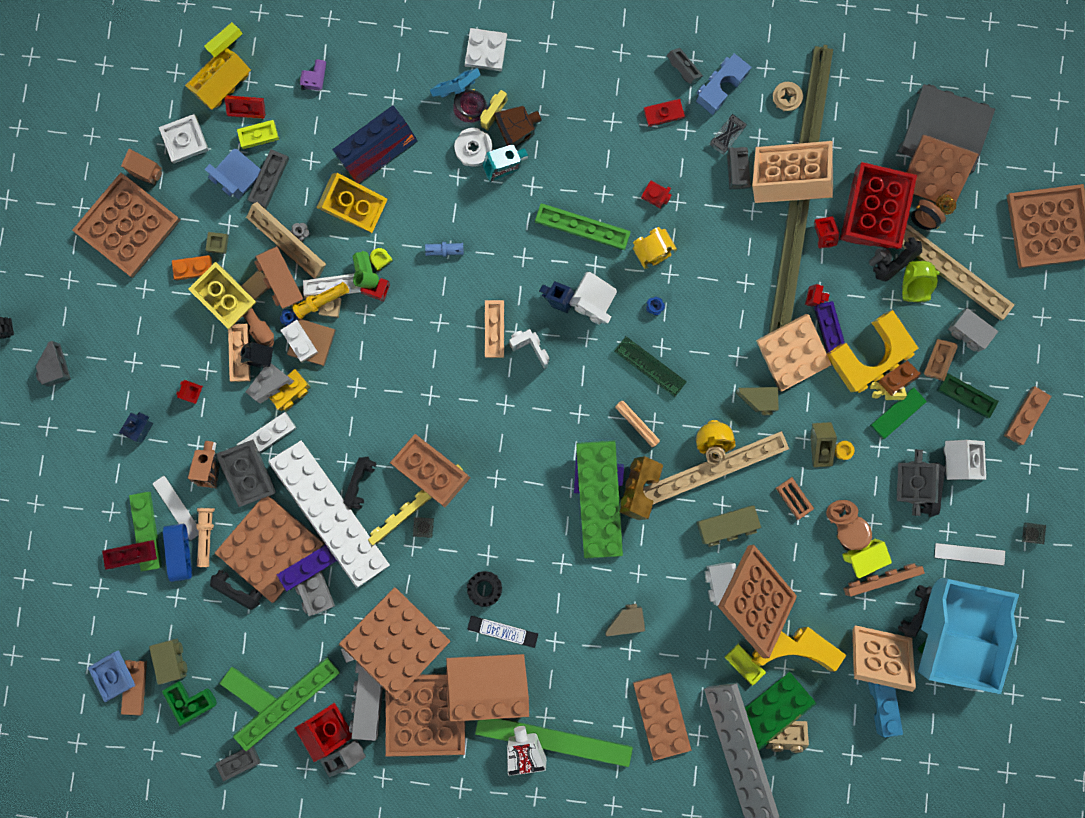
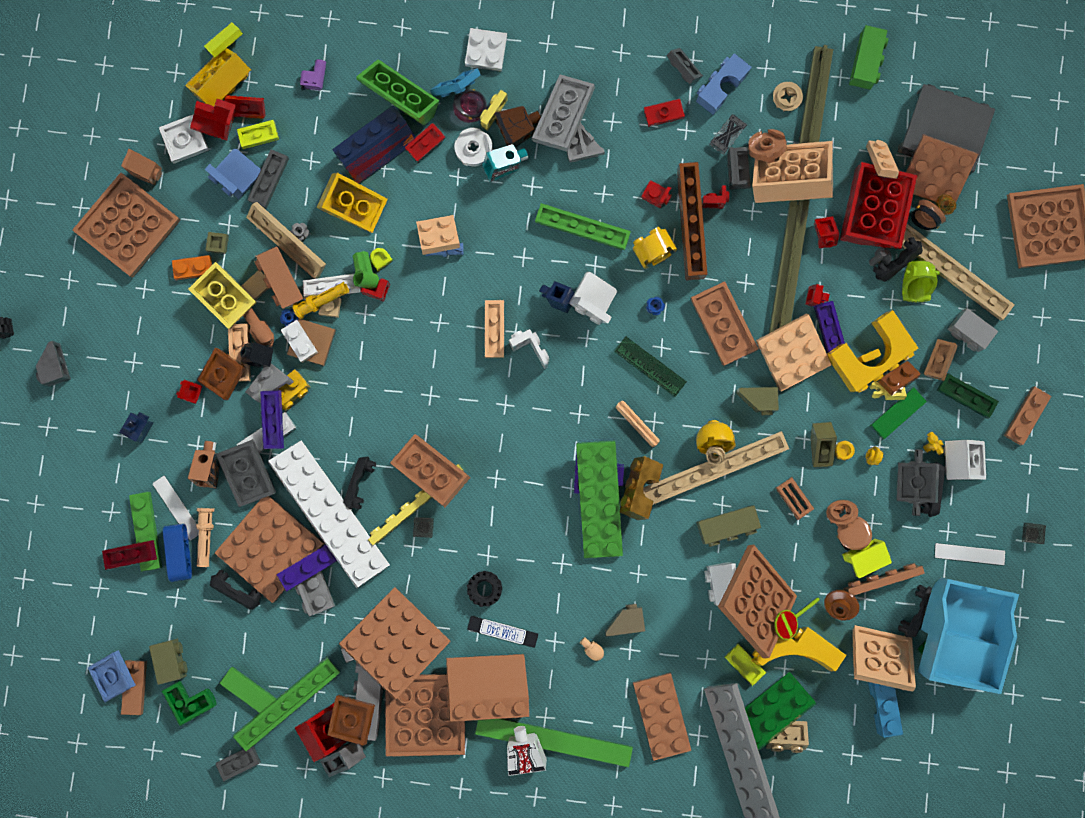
(213, 119): none -> red panel
(221, 374): none -> dark orange tile
(272, 419): none -> dark purple tile
(351, 720): none -> dark orange plate
(399, 91): none -> bright green slope
(425, 142): none -> red plate
(438, 234): none -> light nougat plate
(563, 113): none -> light grey plate
(583, 146): none -> light grey wing
(592, 649): none -> light nougat cylinder
(692, 221): none -> dark orange brick
(711, 200): none -> red bracket
(724, 323): none -> nougat plate
(759, 146): none -> nougat plate
(786, 621): none -> piece
(841, 599): none -> dark orange piece
(868, 57): none -> bright green brick
(869, 356): none -> yellow tile
(874, 456): none -> yellow plate
(882, 159): none -> light nougat plate
(934, 444): none -> yellow plant

